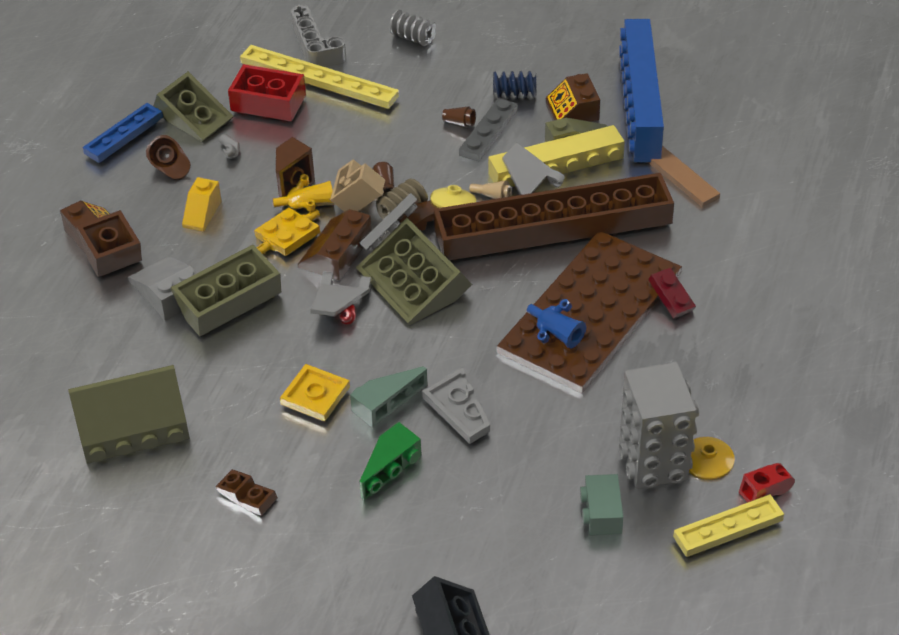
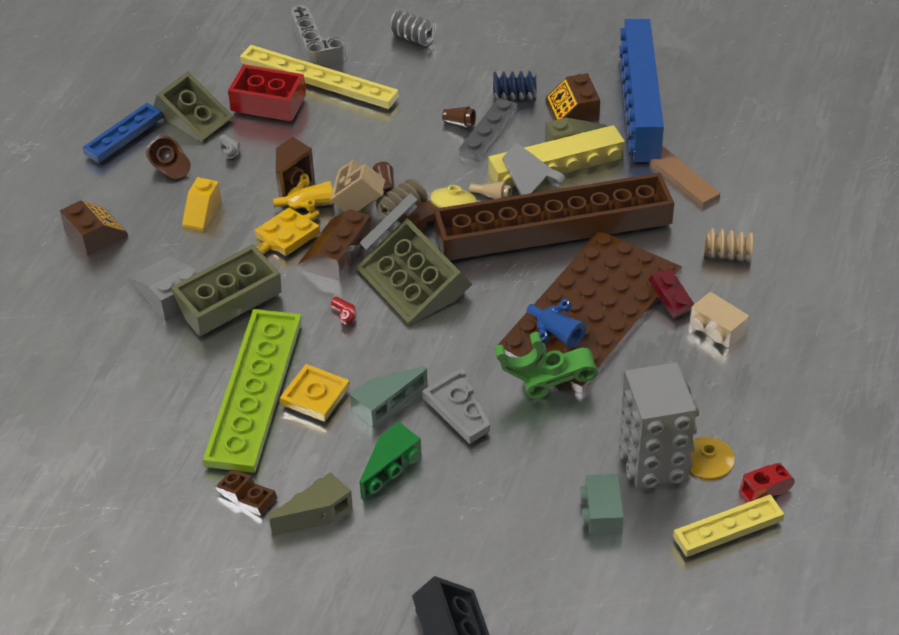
(109, 243): reddish brown slope -> none
(129, 414): olive slope -> none
(252, 391): none -> lime plate
(314, 506): none -> olive slope
(334, 298): light grey flag -> none
(543, 369): none -> bright green piece
(719, 319): none -> tan brick
(729, 244): none -> tan piece

